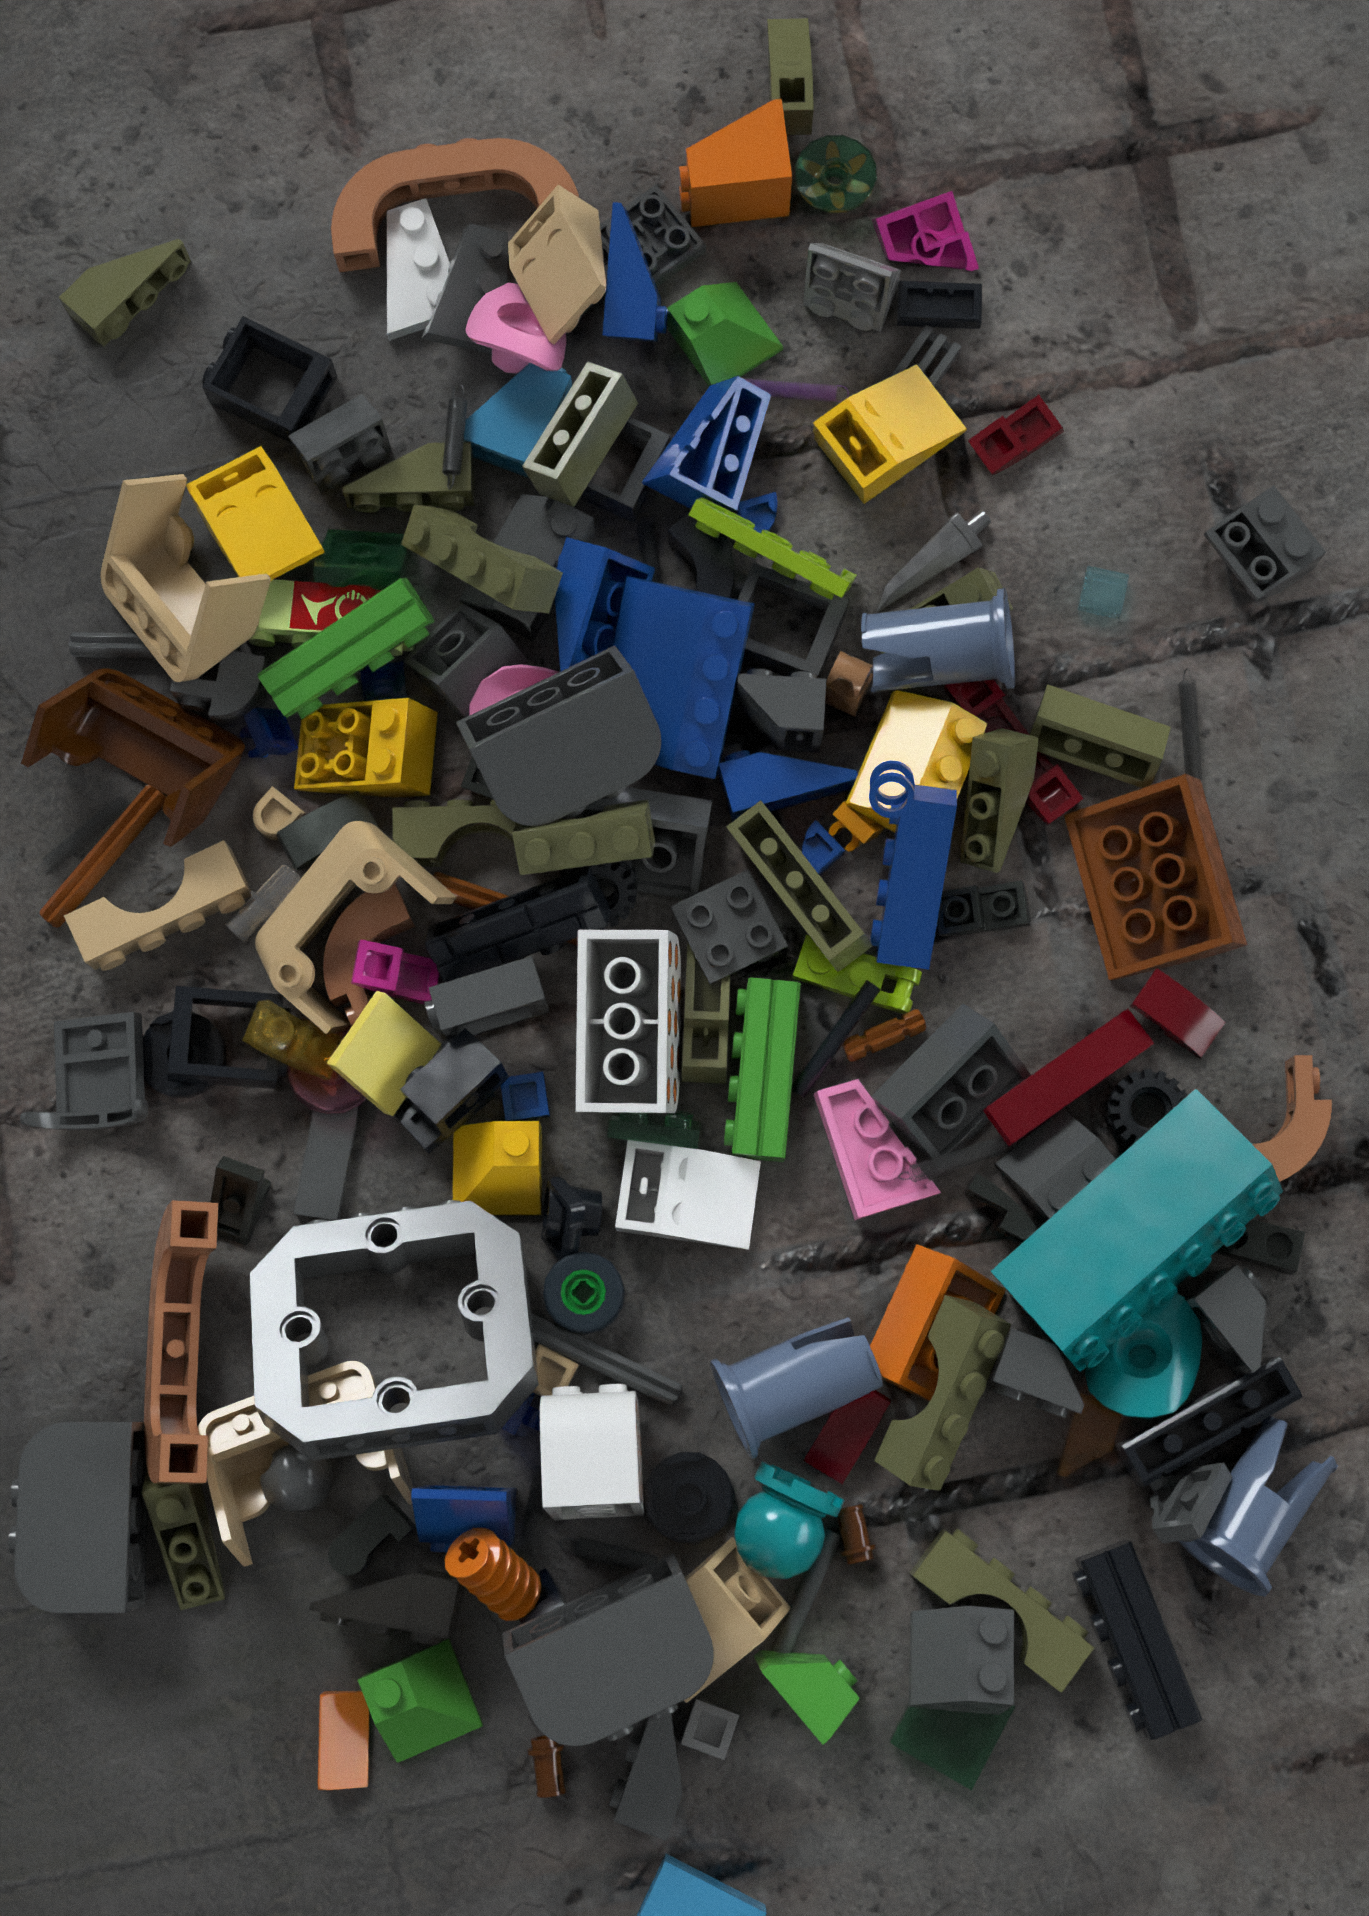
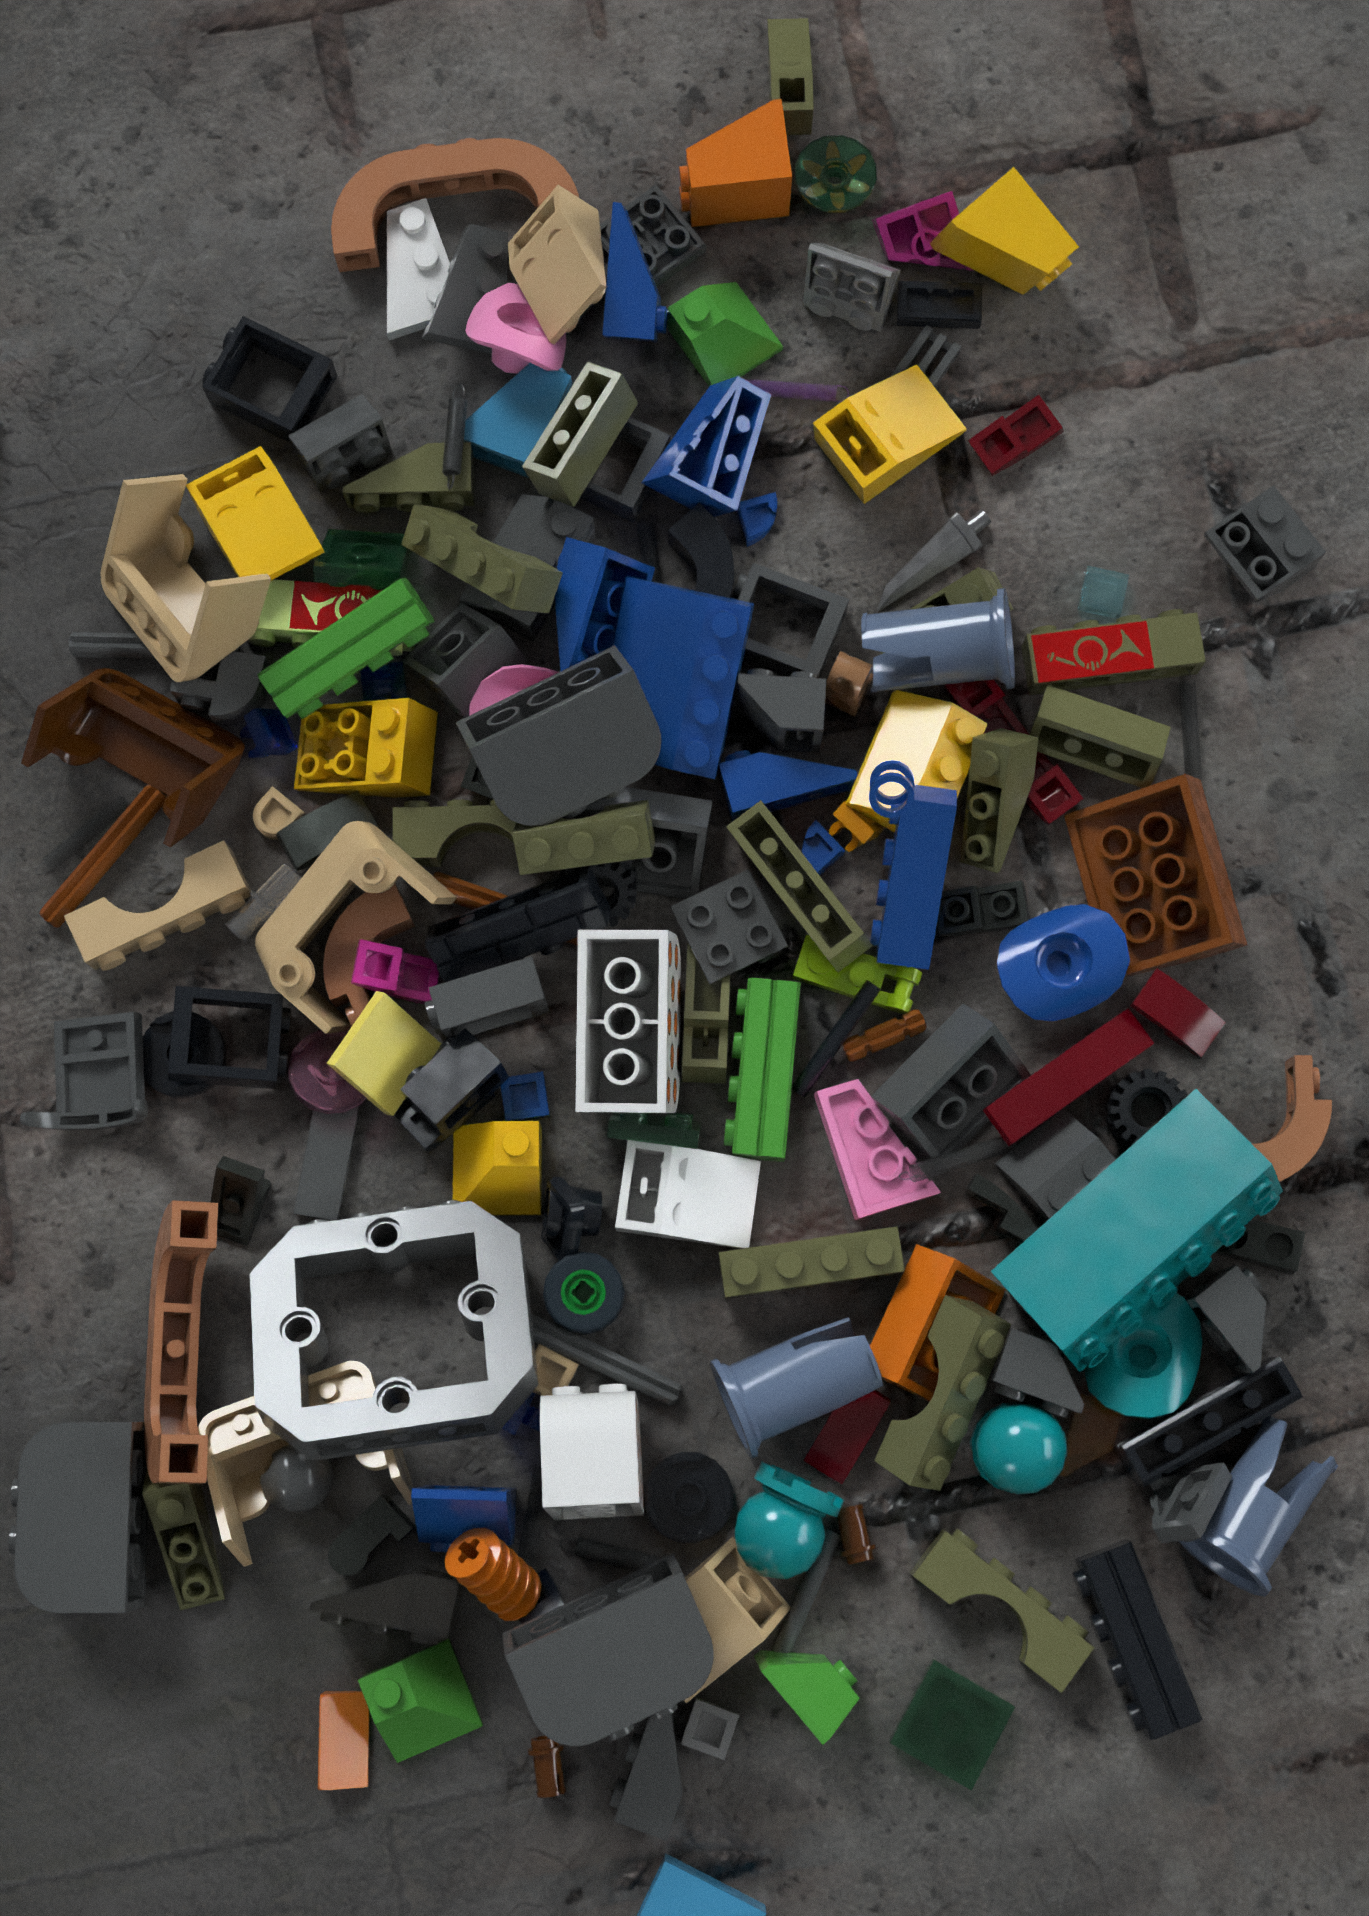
(117, 290): olive slope -> none
(291, 1039): clear yellow slope -> none
(716, 520): lime wing -> none
(811, 1263): none -> olive brick
(962, 1659): dark grey slope -> none
(1009, 237): none -> yellow slope
(1018, 1447): none -> teal tile
(1063, 962): none -> blue hat
(1113, 652): none -> brick

